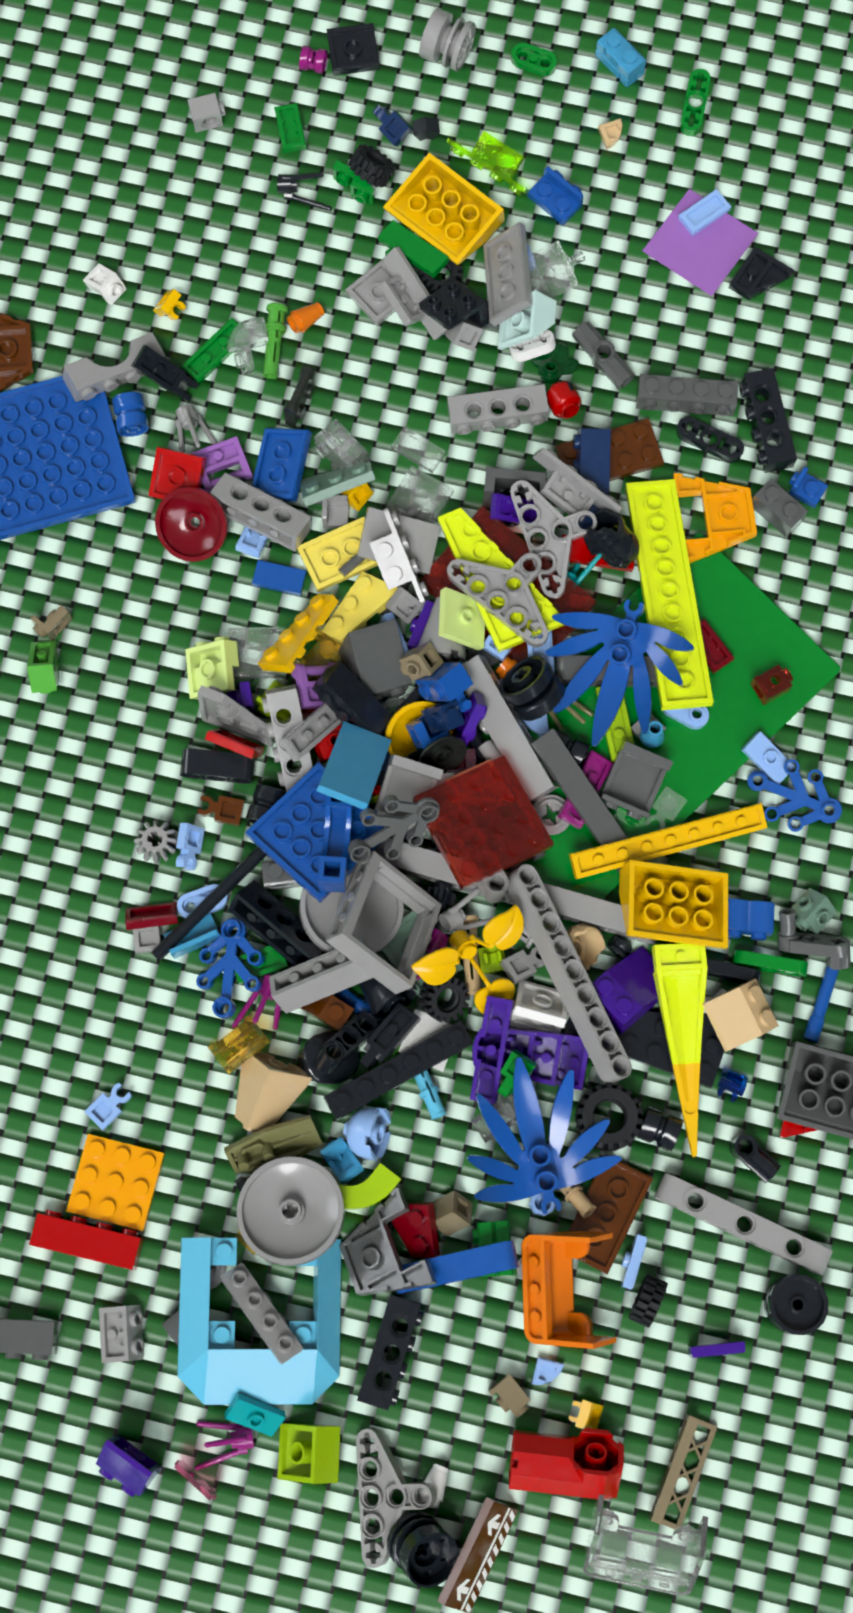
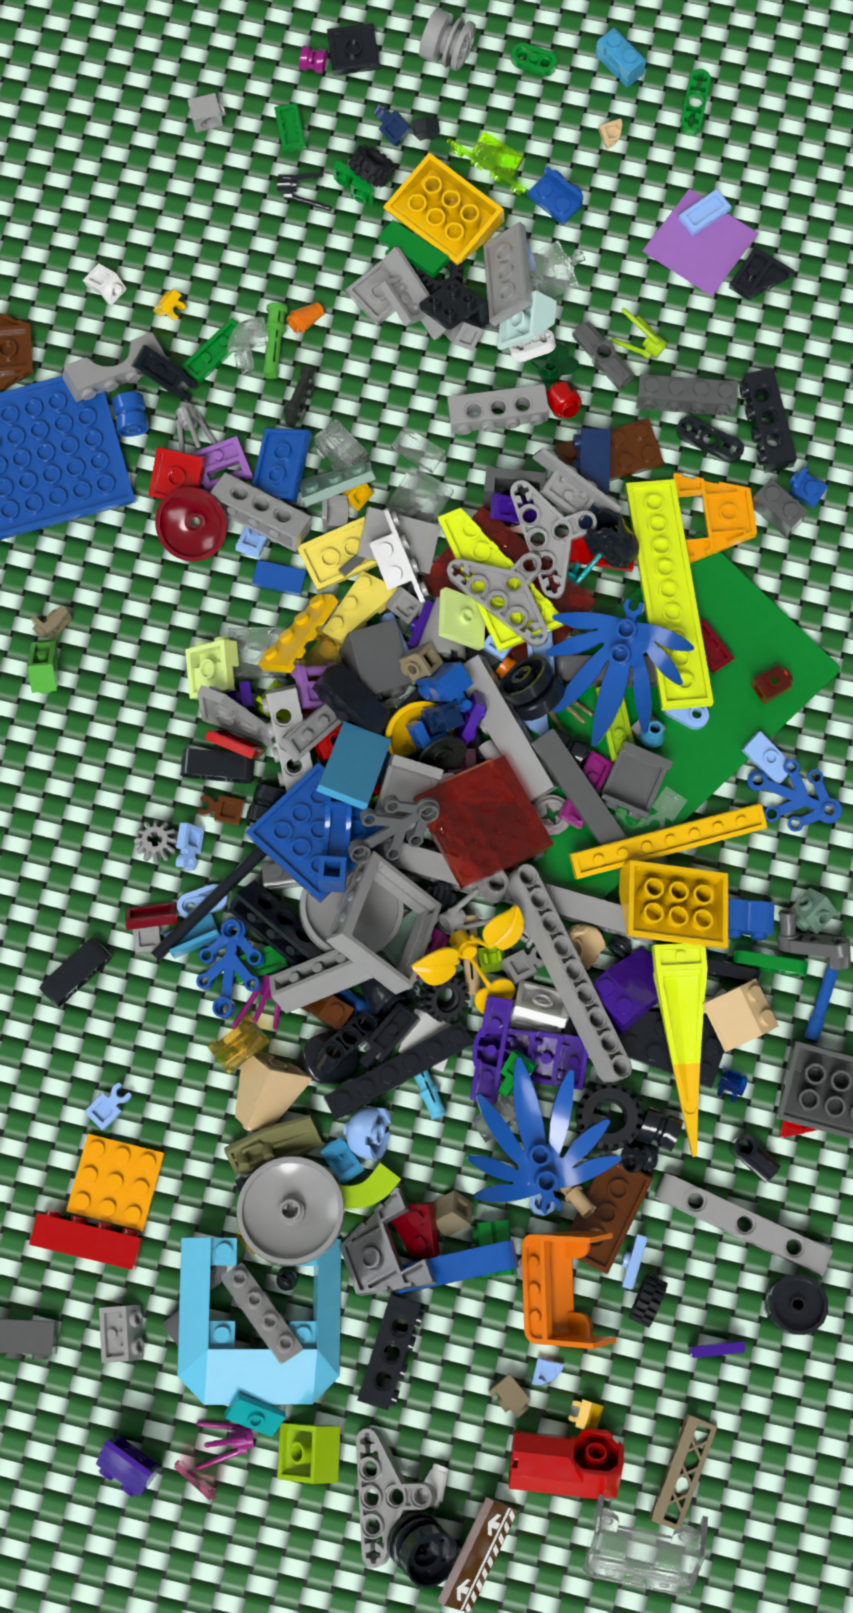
(75, 972): none -> black beam
(290, 1274): none -> black hinge
(639, 1157): none -> black wheel
(653, 344): none -> lime plant

